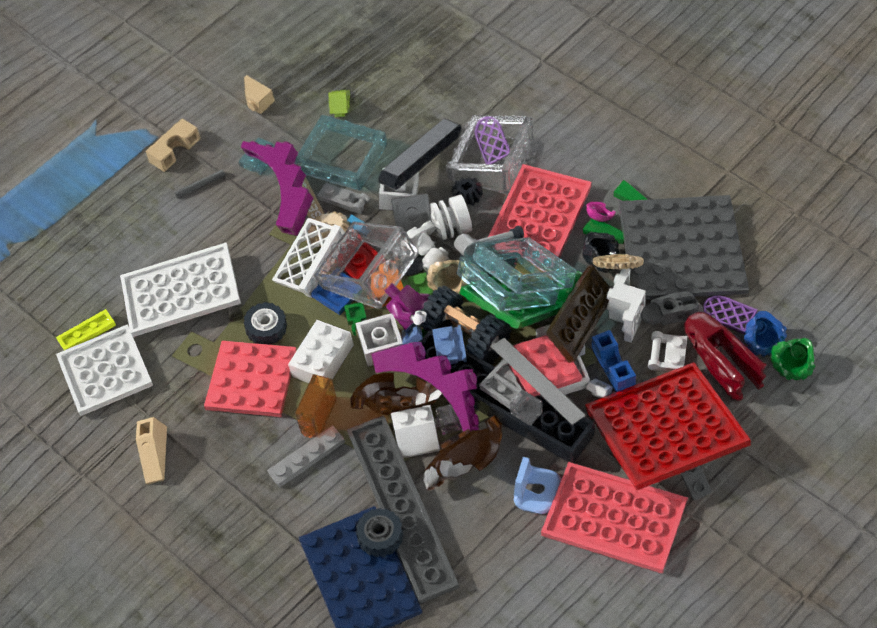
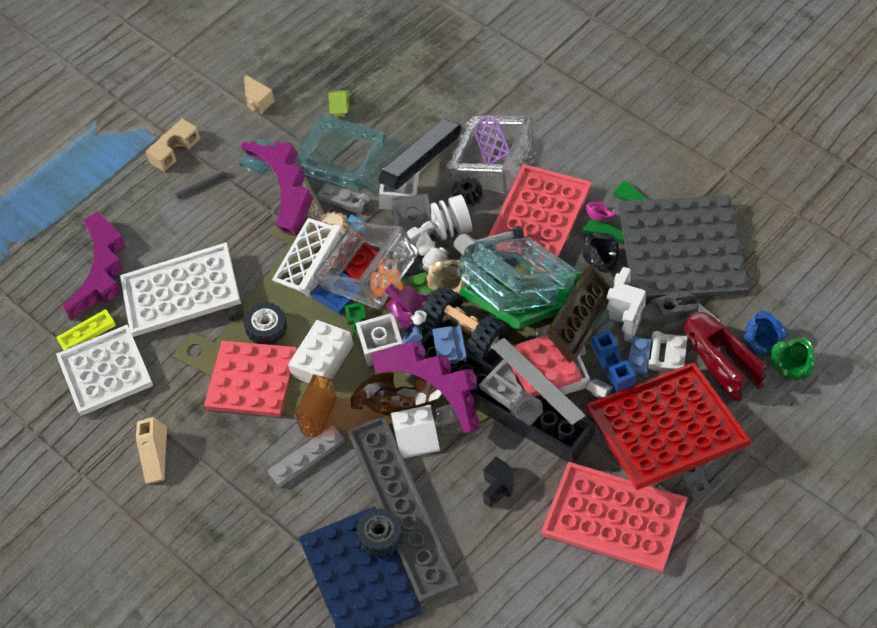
(105, 265): none -> magenta arch
(458, 458): reddish brown animal -> none
(501, 479): none -> black brick
(528, 500): light blue piece -> none
(618, 261): tan gear -> none
(640, 355): none -> medium blue plate
(739, 305): medium lavender window -> none

